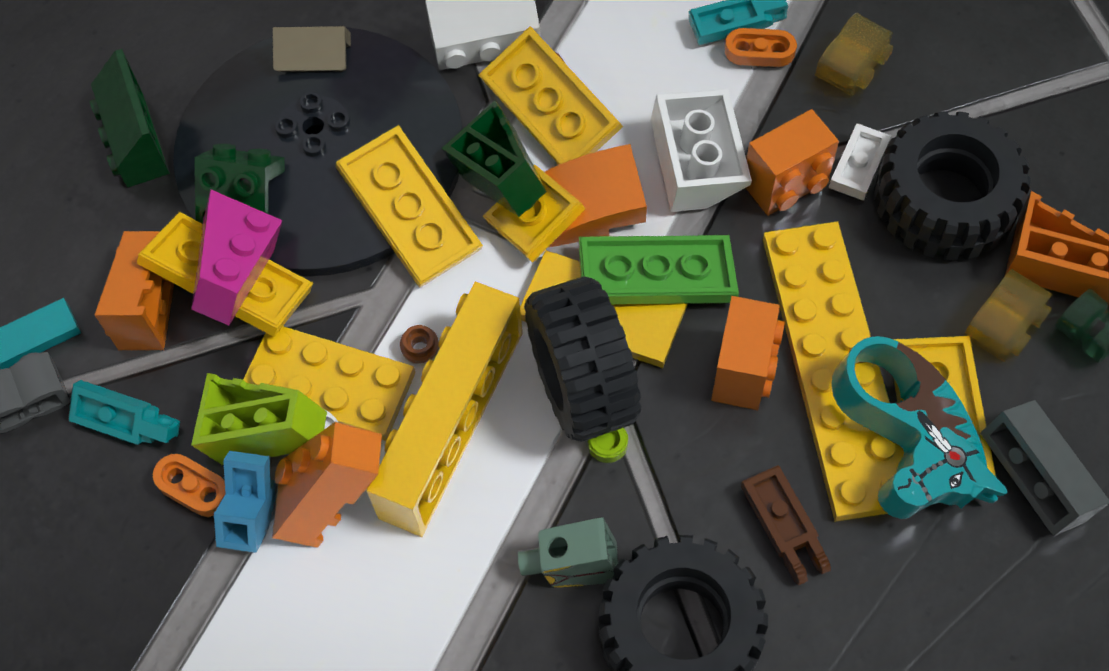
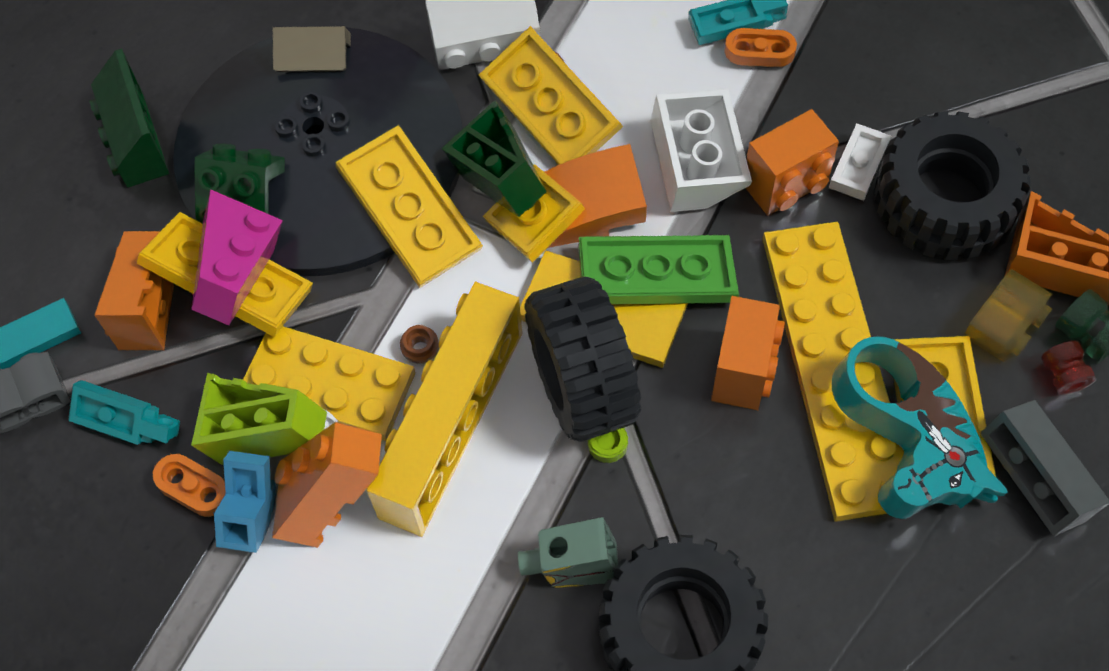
(785, 521): reddish brown hinge -> none
(854, 54): clear yellow brick -> none
(1068, 367): none -> clear red wheel

